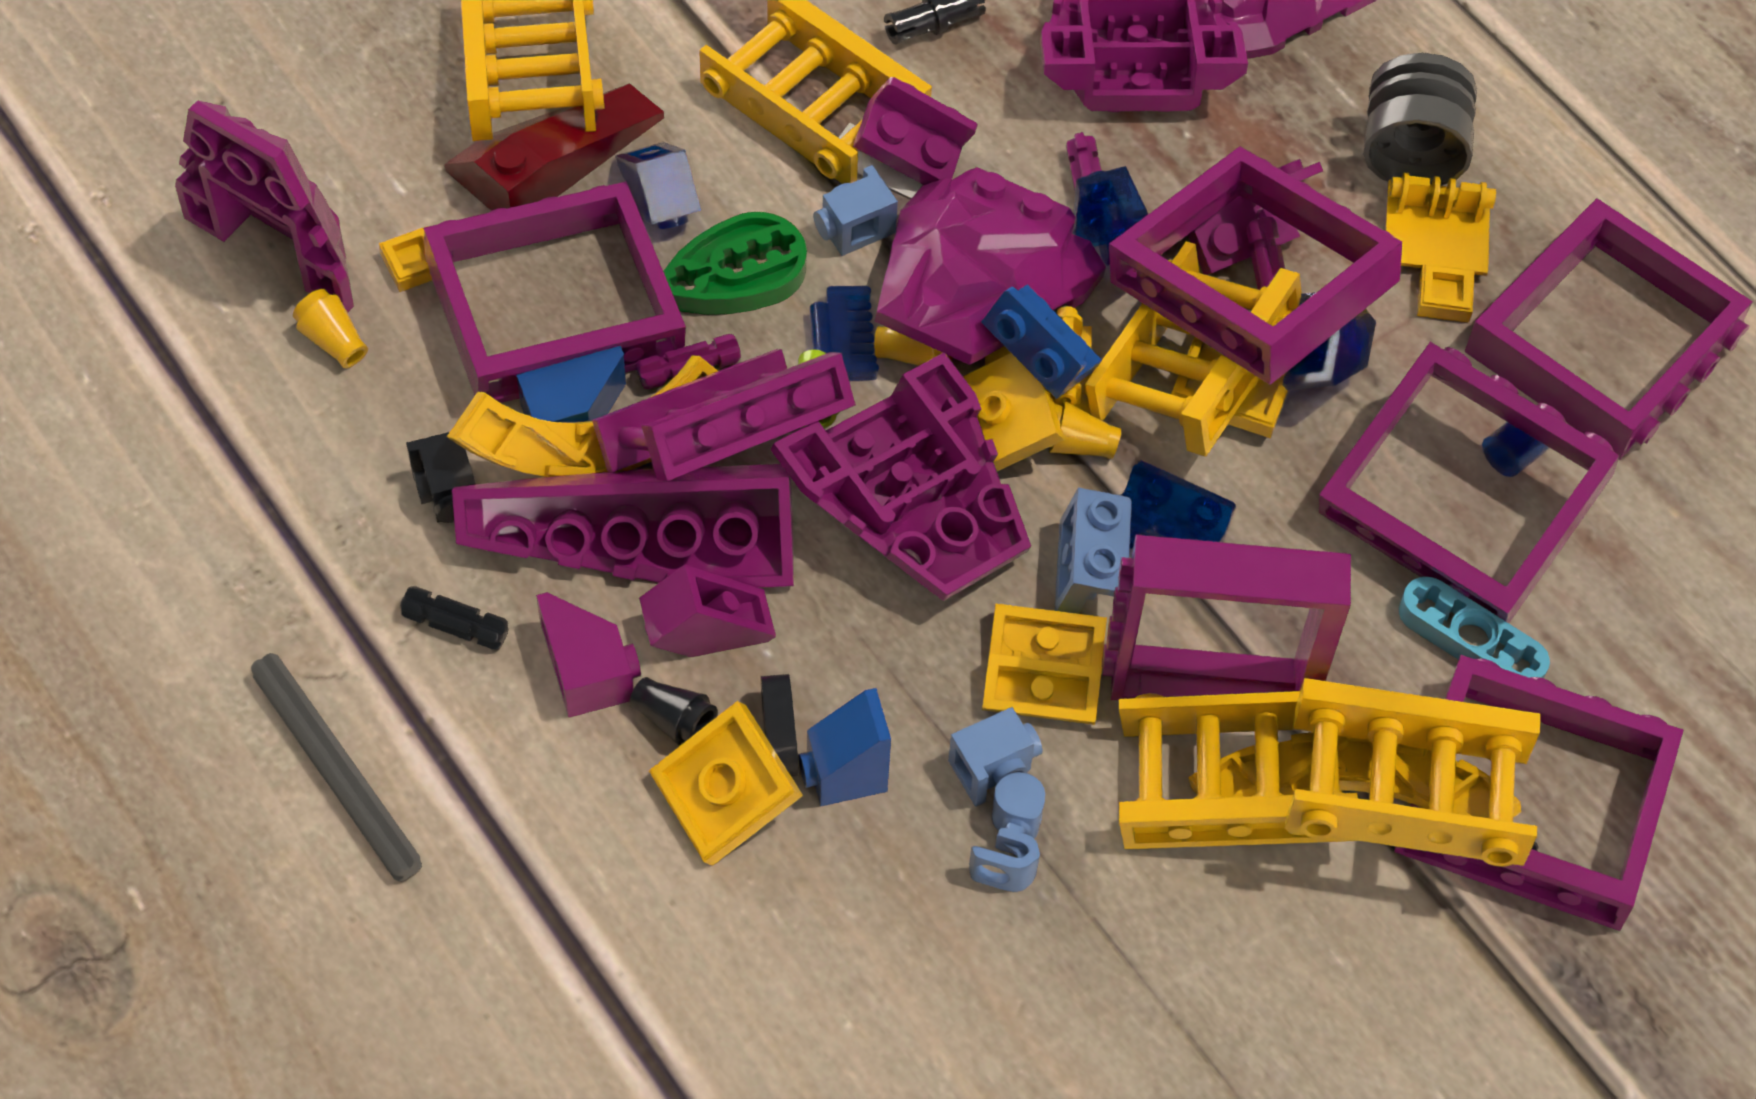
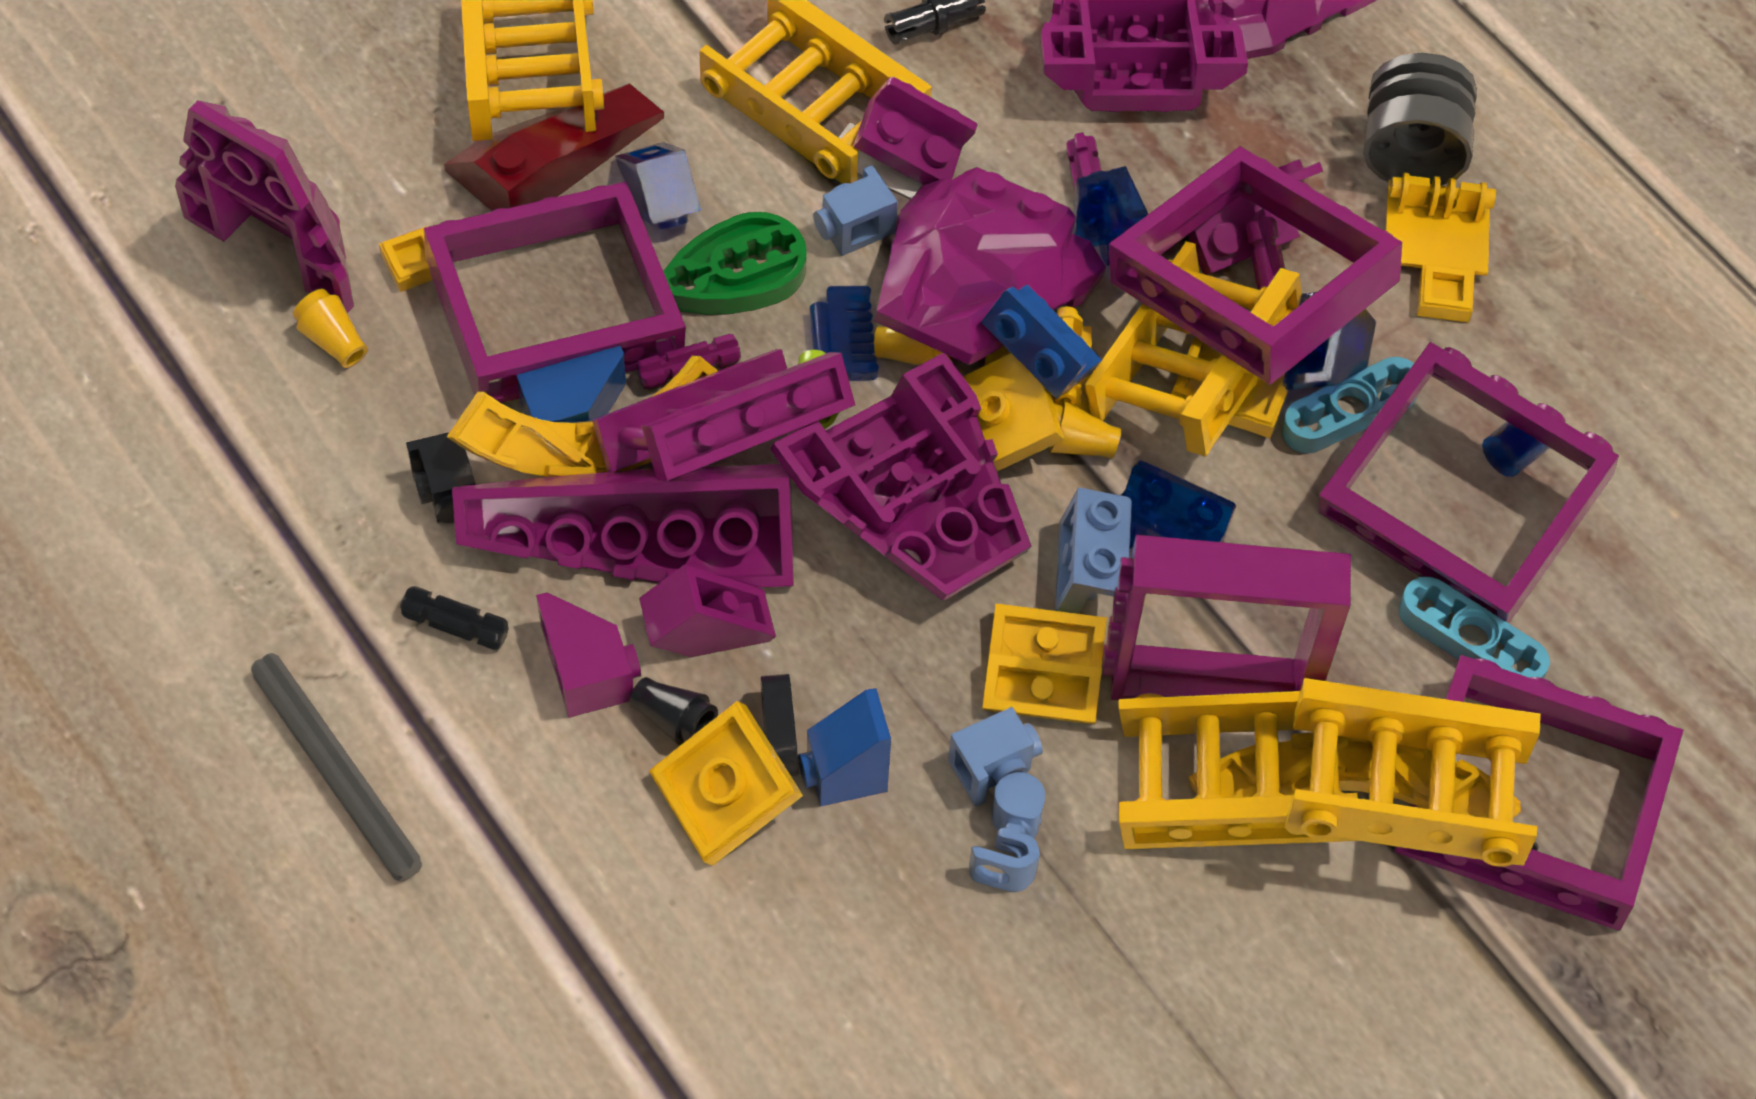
(1338, 423): none -> medium azure beam
(1550, 383): magenta window -> none

